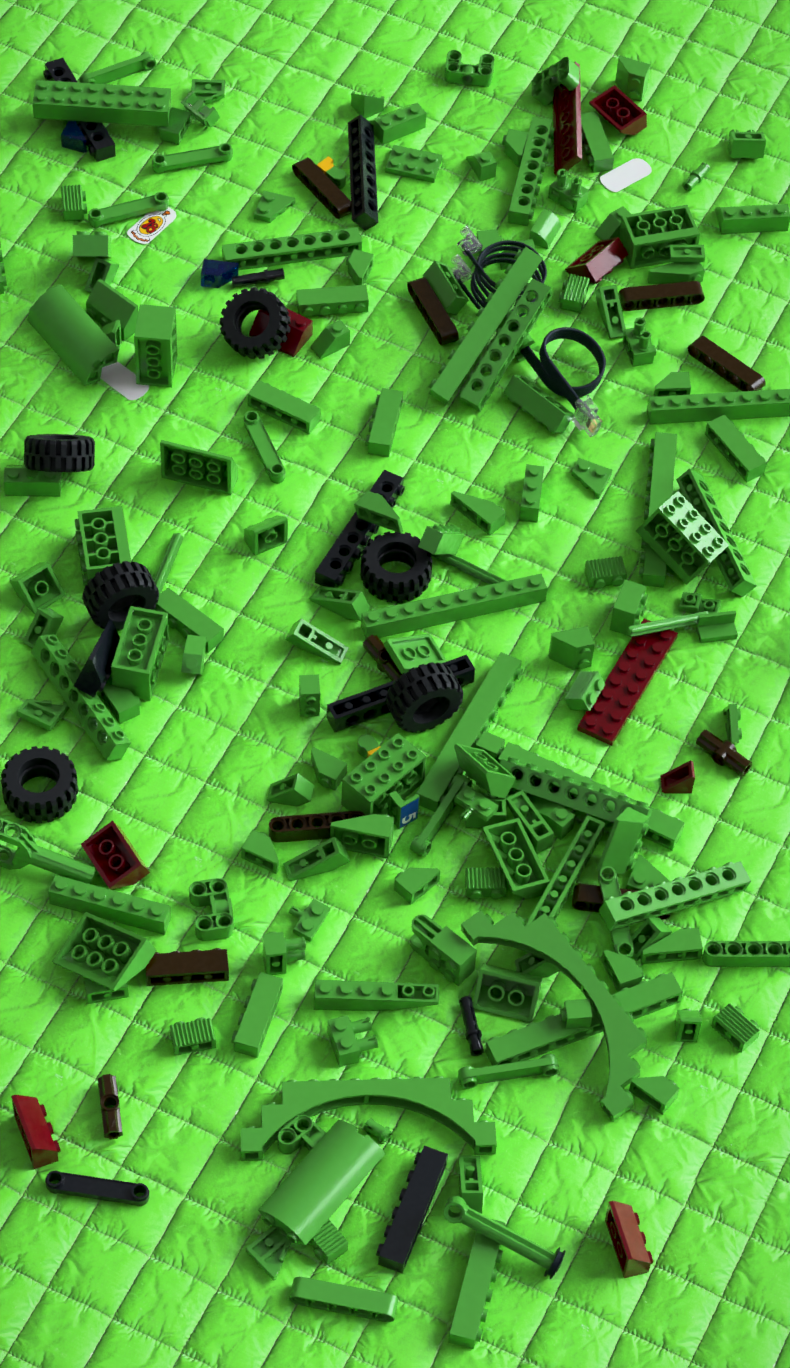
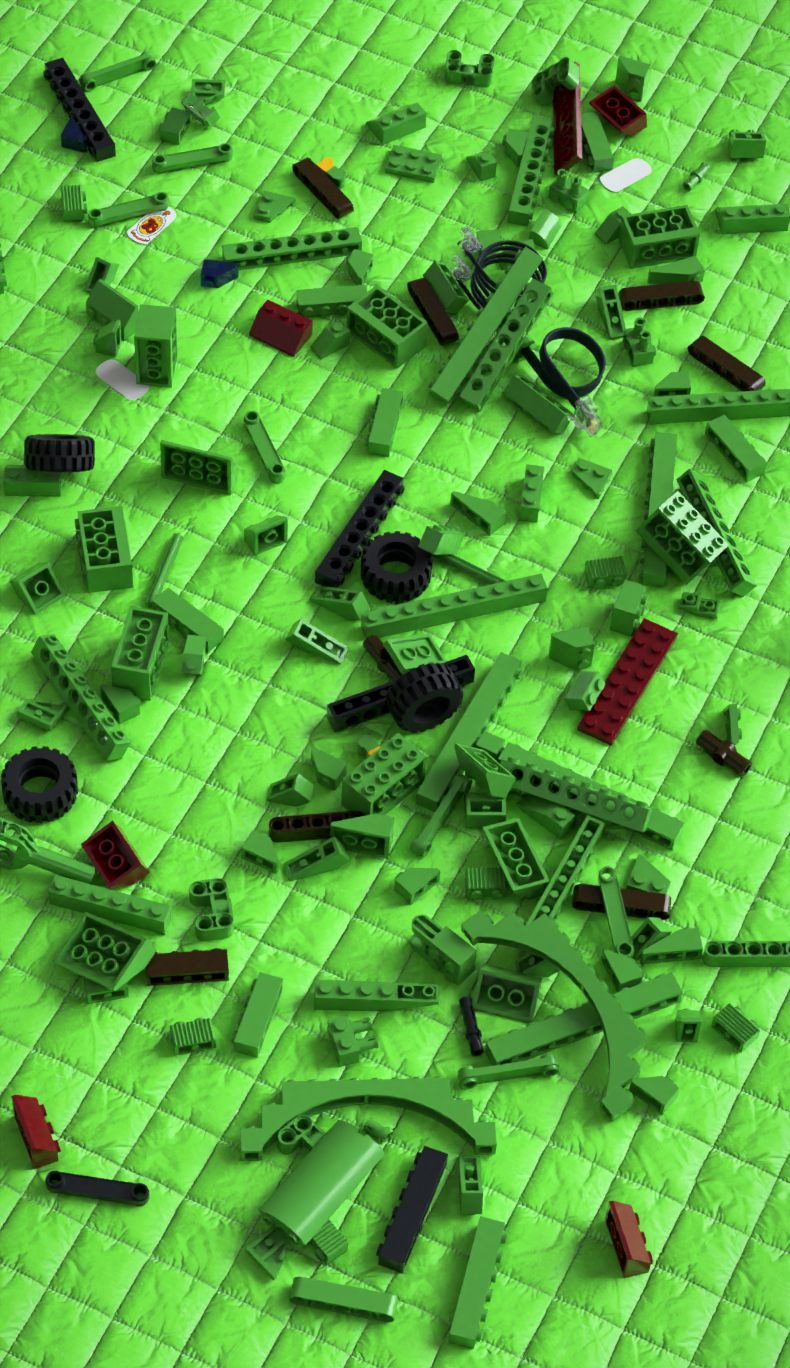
(44, 623): bright green slope -> none
(72, 334): bright green cylinder -> none
(91, 245): bright green brick -> none
(98, 666): black slope -> none
(102, 103): bright green brick -> none
(110, 1116): dark brown piece -> none
(116, 589): black tyre -> none
(246, 303): black tyre -> none
(261, 277): black pin -> none
(279, 951): bright green brick -> none
(284, 407): bright green brick -> none
(309, 695): bright green brick -> none
(309, 919): bright green plate -> none
(362, 172): black brick -> none
(367, 105): bright green slope -> none
(375, 509): bright green slope -> none
(387, 326): none -> bright green brick
(401, 810): panel -> none
(475, 804): bright green plate -> none
(503, 1235): bright green piece -> none
(532, 821): bright green slope -> none
(574, 293): bright green brick -> none
(576, 1013): bright green brick -> none
(599, 260): slope -> none
(624, 841): bright green slope -> none
(664, 624): bright green axle -> none
(679, 779): dark red slope -> none
(687, 253): bright green plate -> none
(689, 891): bright green brick -> none
(716, 627): bright green panel -> none

